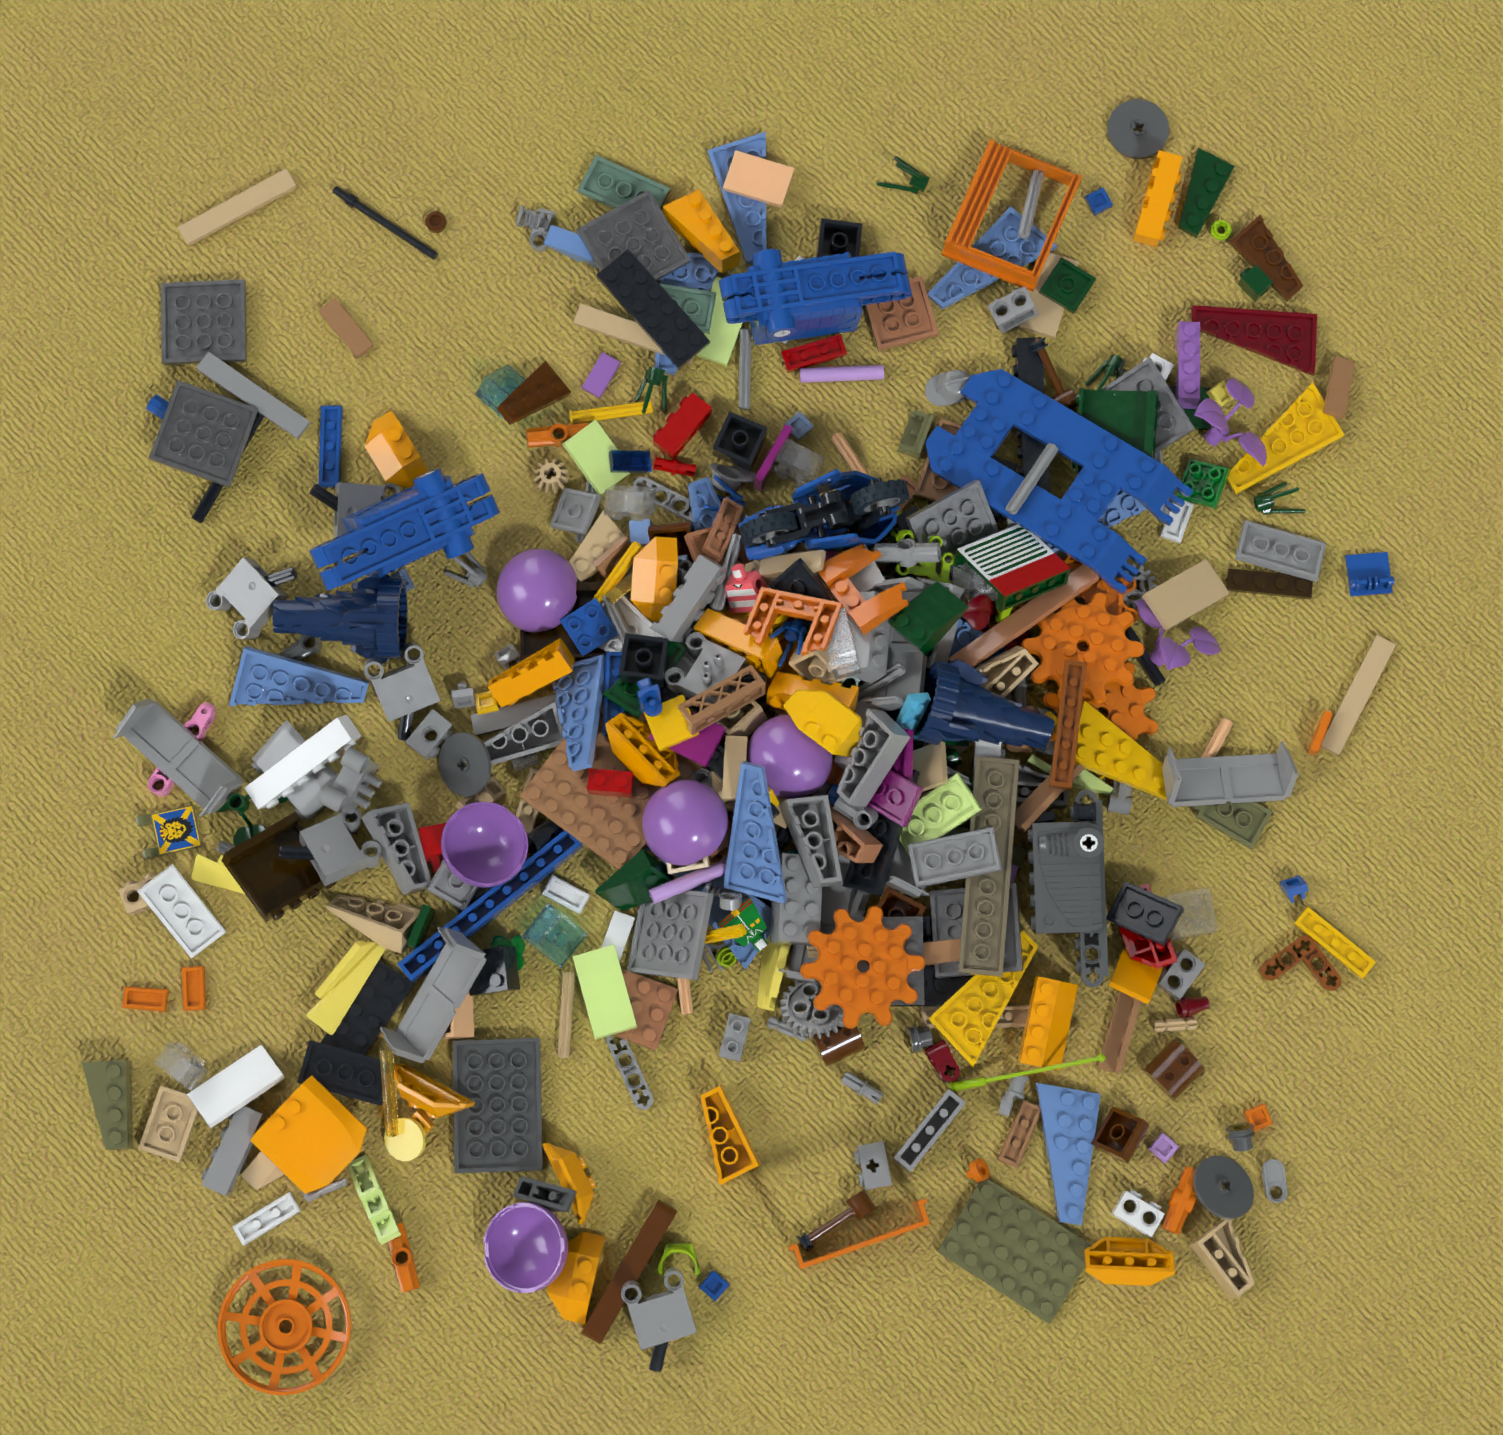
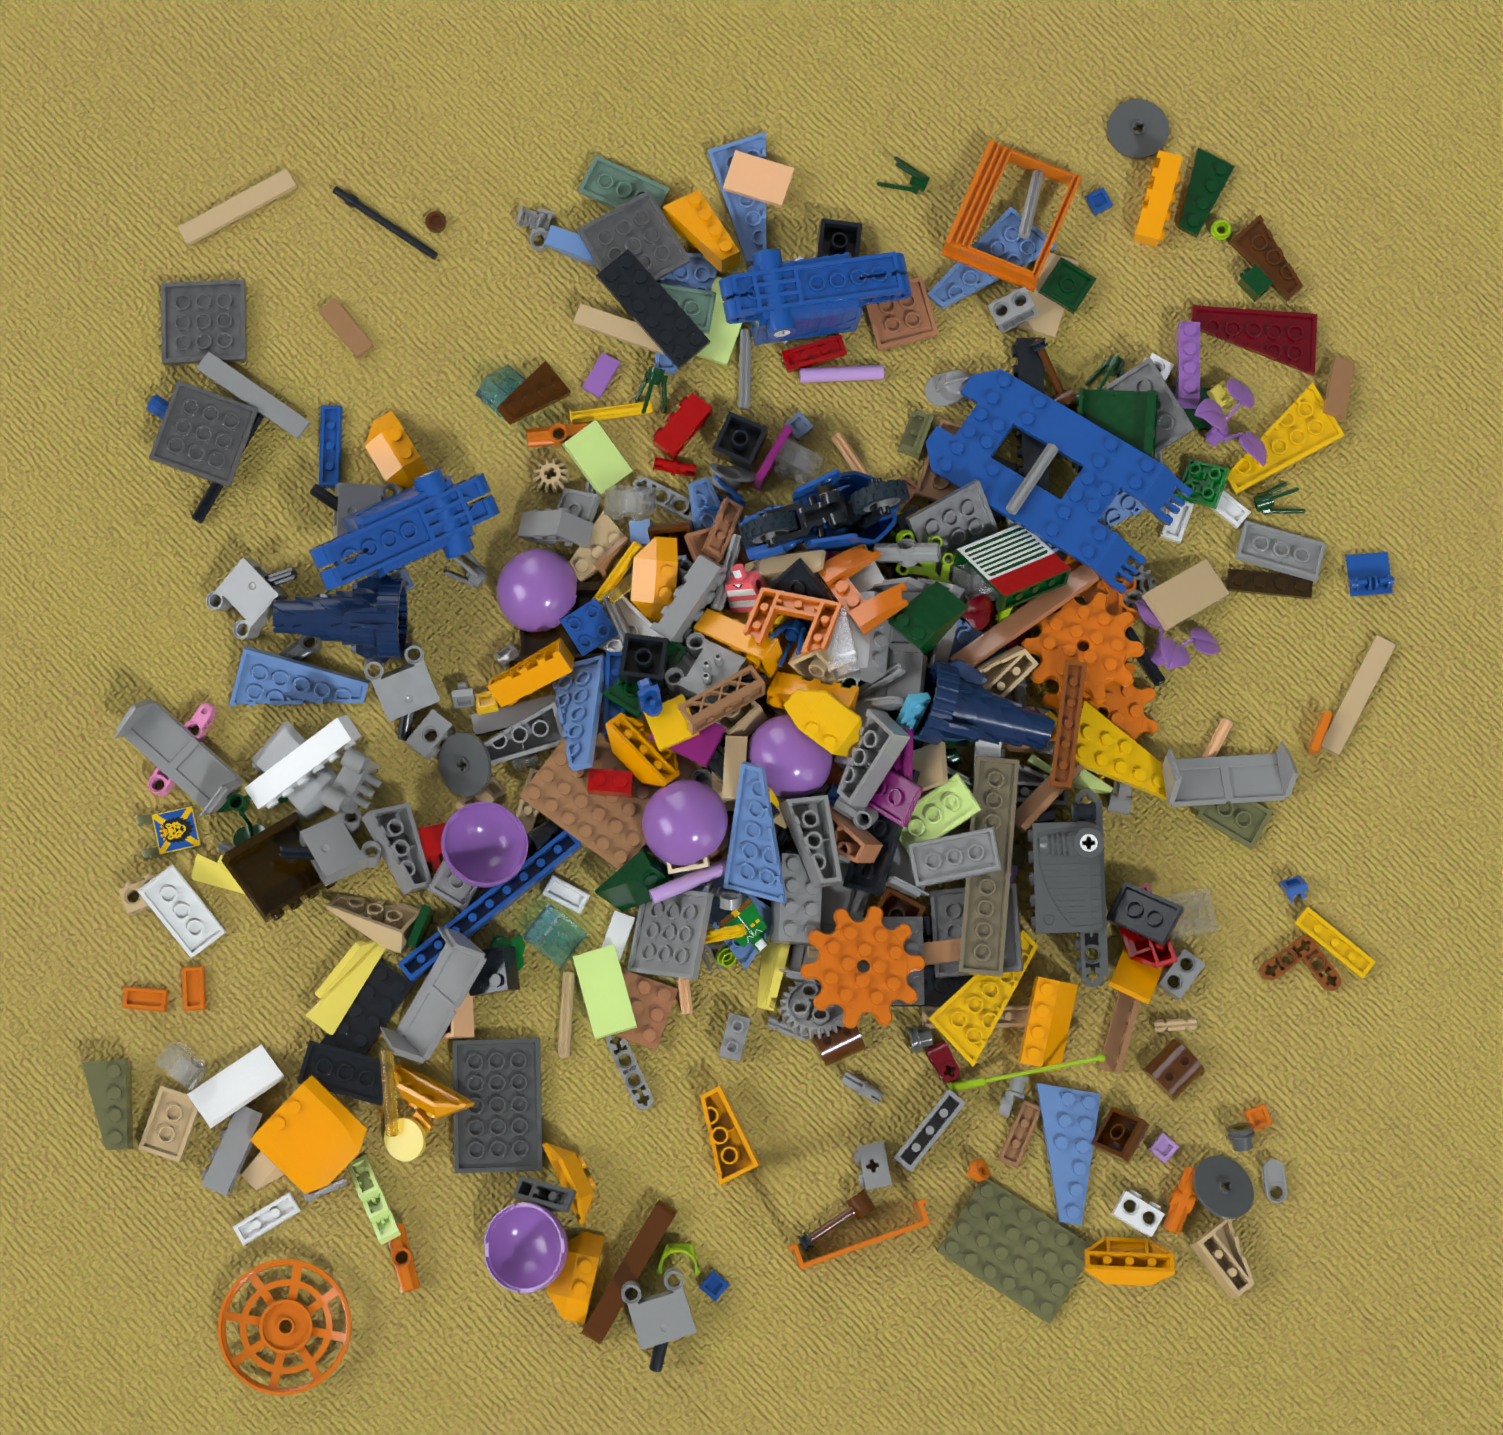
(555, 526): none -> light grey wedge
(630, 461): clear blue tile -> none
(1190, 1006): dark red cone -> none
(1231, 510): none -> white tile

